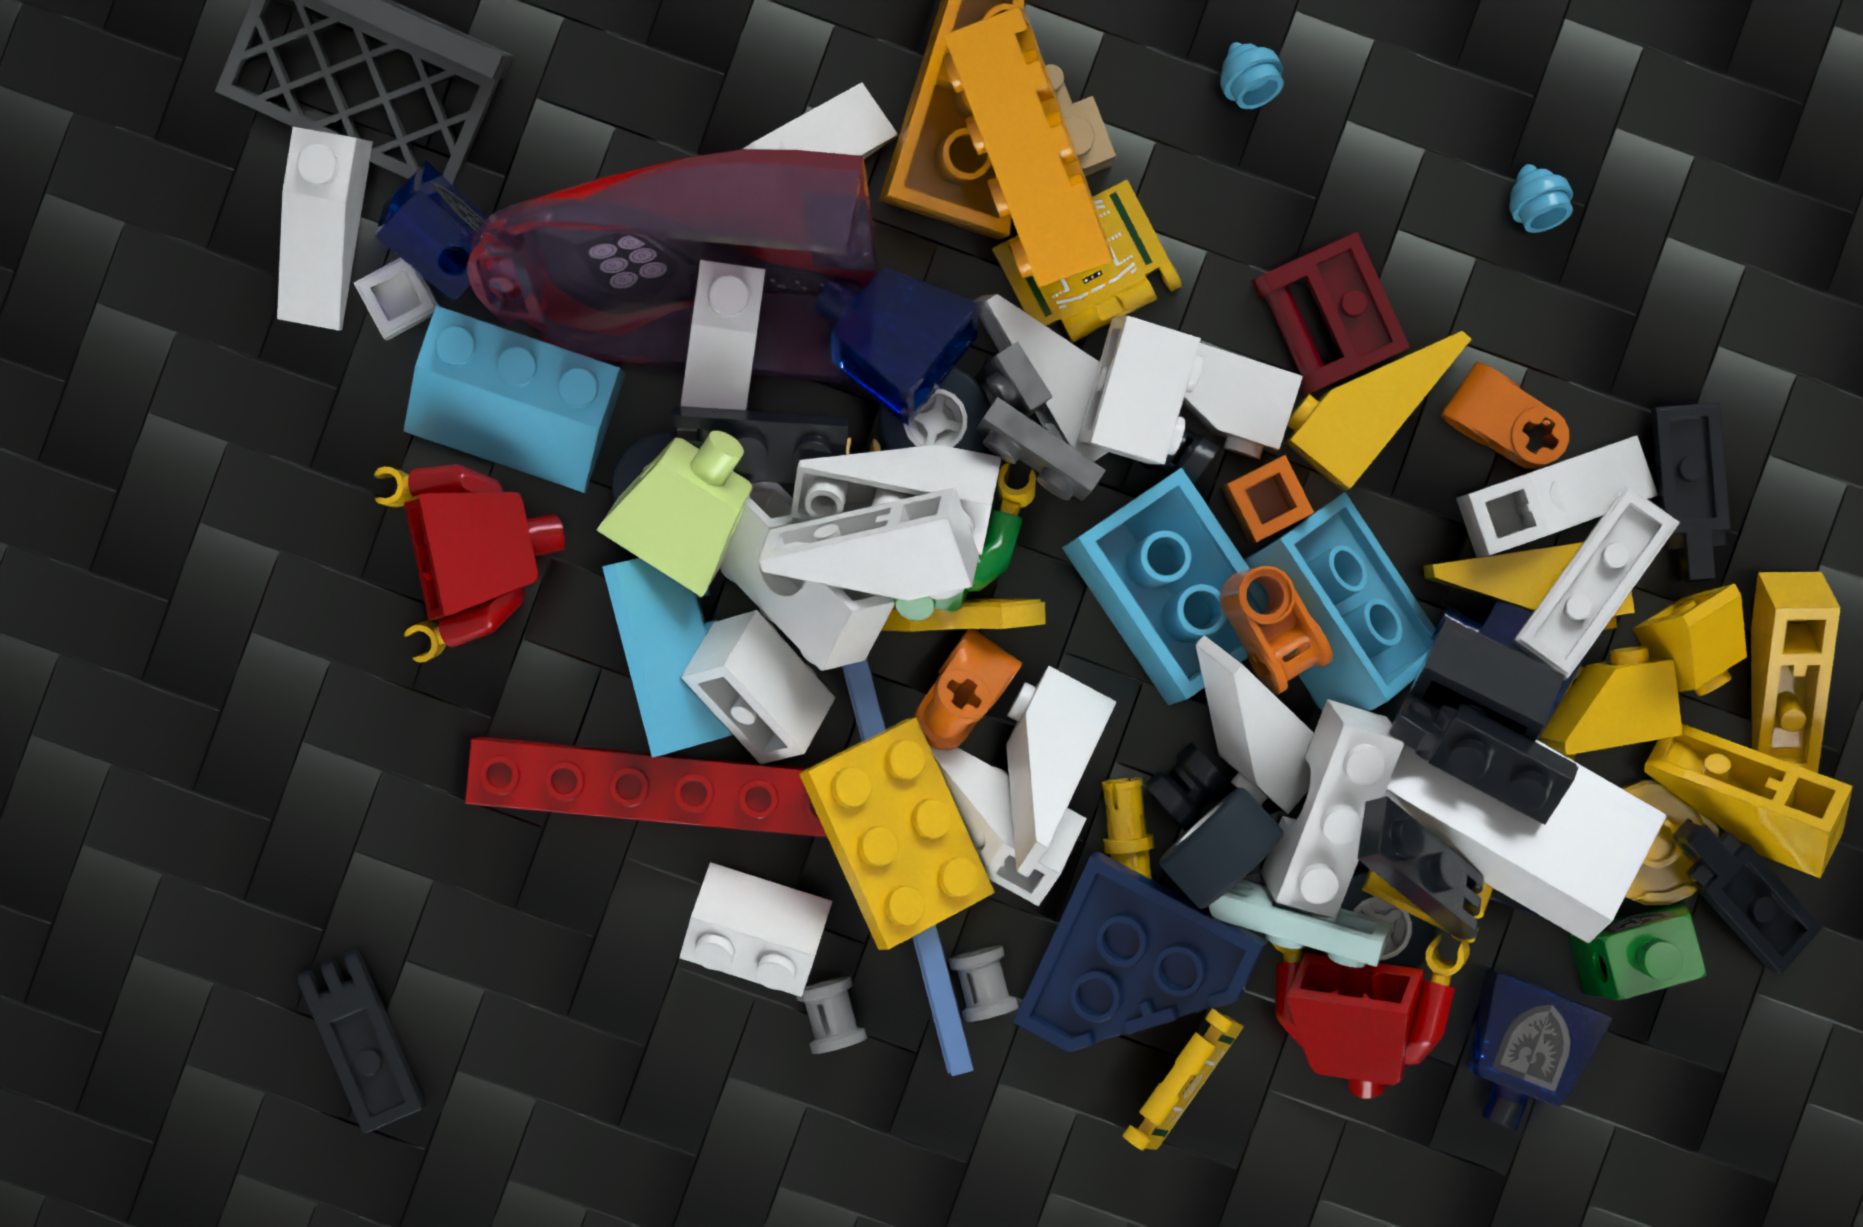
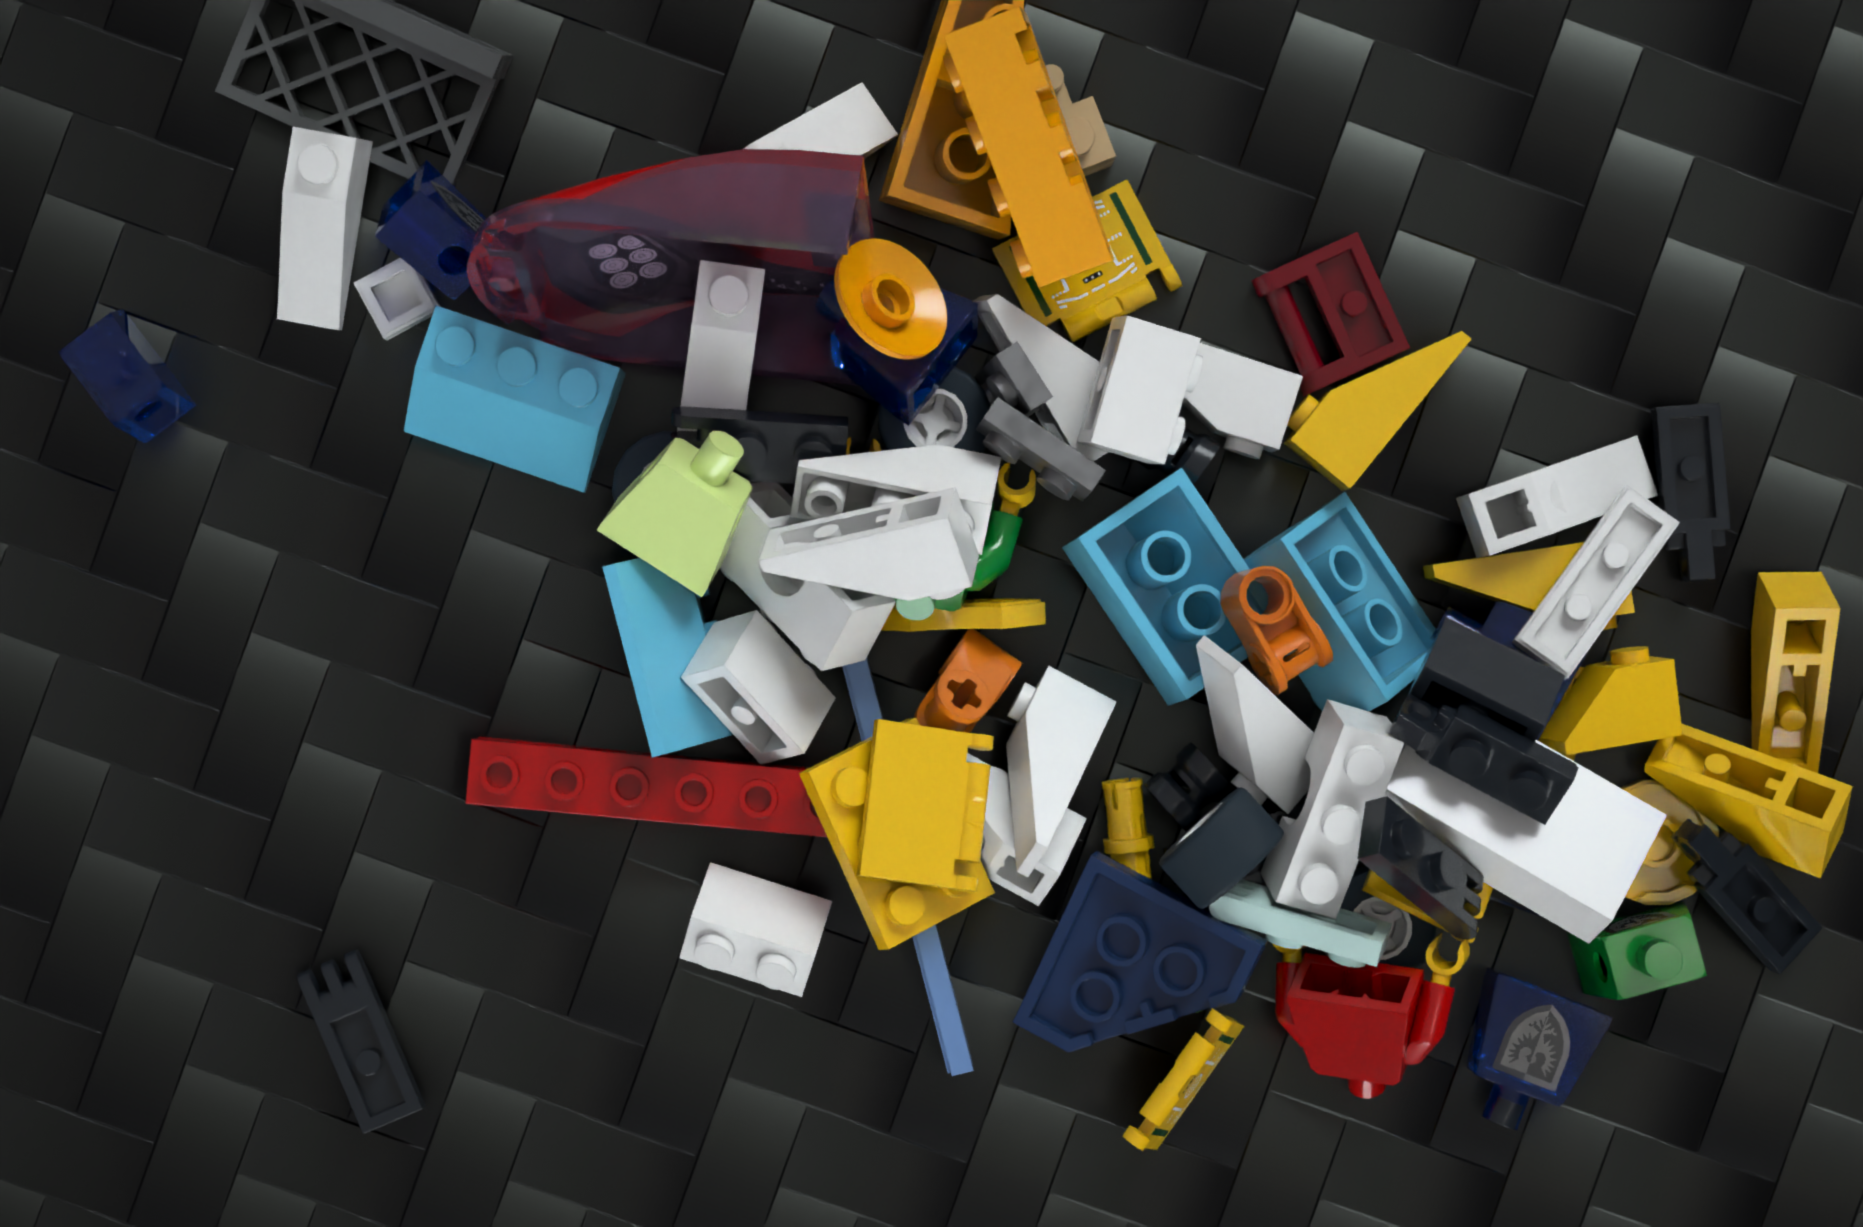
(126, 376): none -> clear blue torso
(469, 549): red torso -> none
(831, 1015): light grey bush -> none
(890, 299): none -> light orange dish
(923, 805): none -> yellow piece
(983, 983): light grey bush -> none
(1251, 75): medium azure plate -> none
(1267, 499): orange brick -> none
(1496, 411): orange piece -> none
(1540, 199): medium azure plate -> none
(1701, 635): yellow slope -> none

